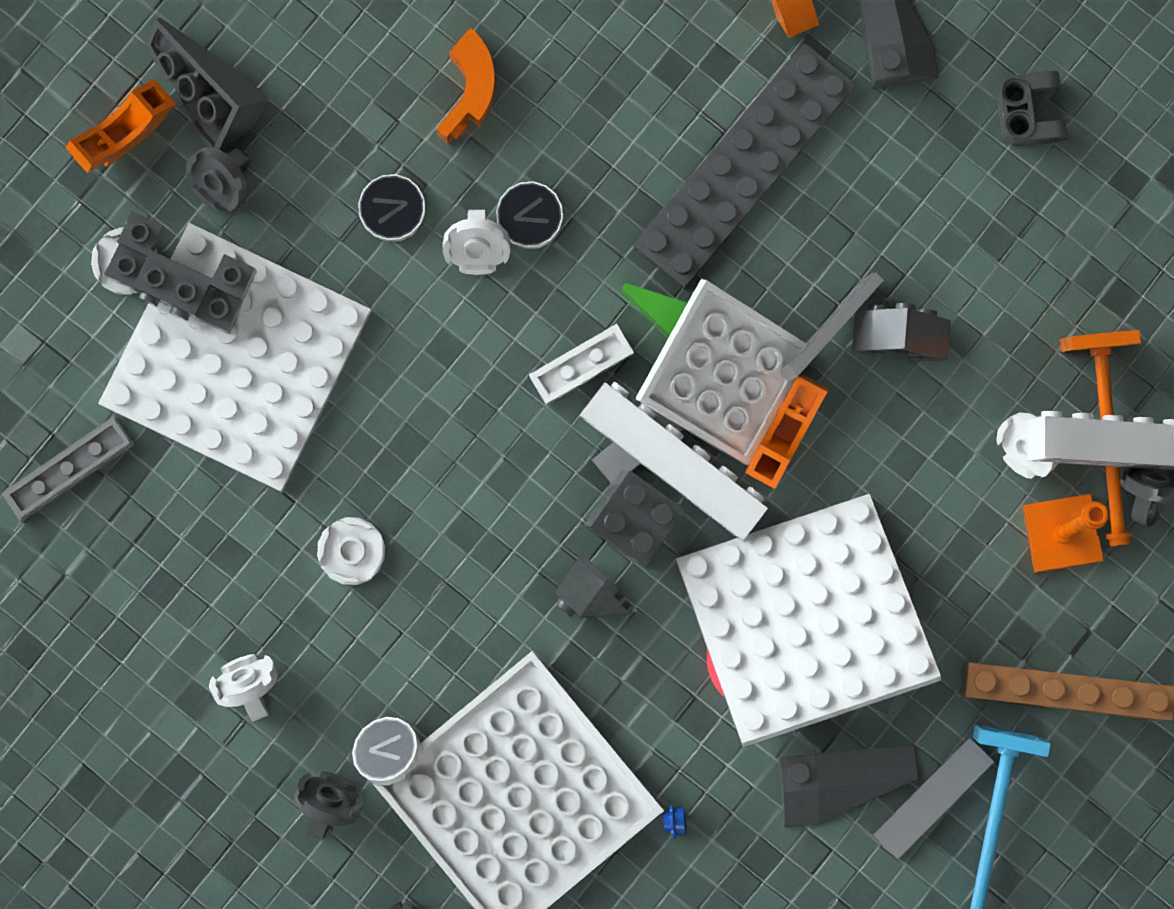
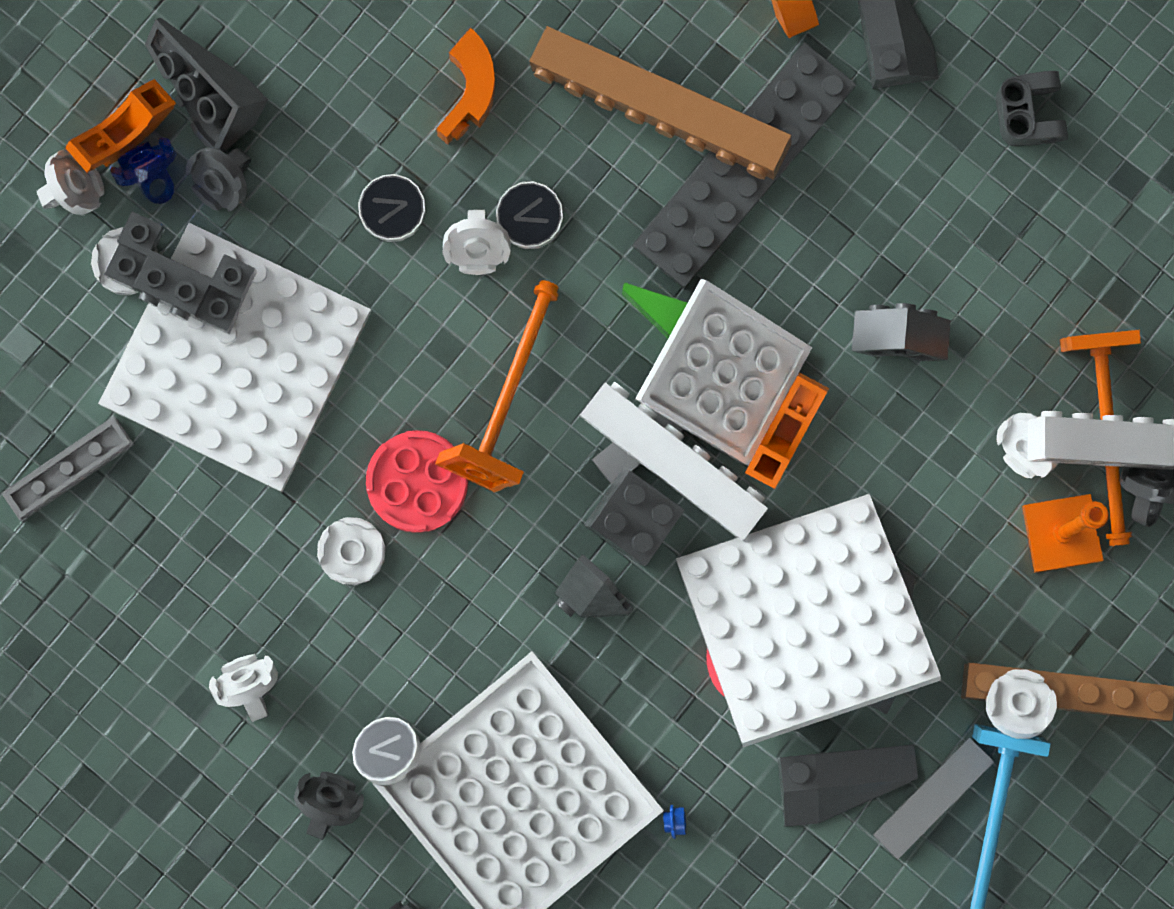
(70, 185): none -> white tile
(145, 165): none -> clear blue tile
(408, 485): none -> coral tile
(480, 465): none -> orange tile
(581, 364): white plate -> none
(660, 103): none -> medium nougat brick
(831, 327): light grey tile -> none
(1021, 704): none -> white tile

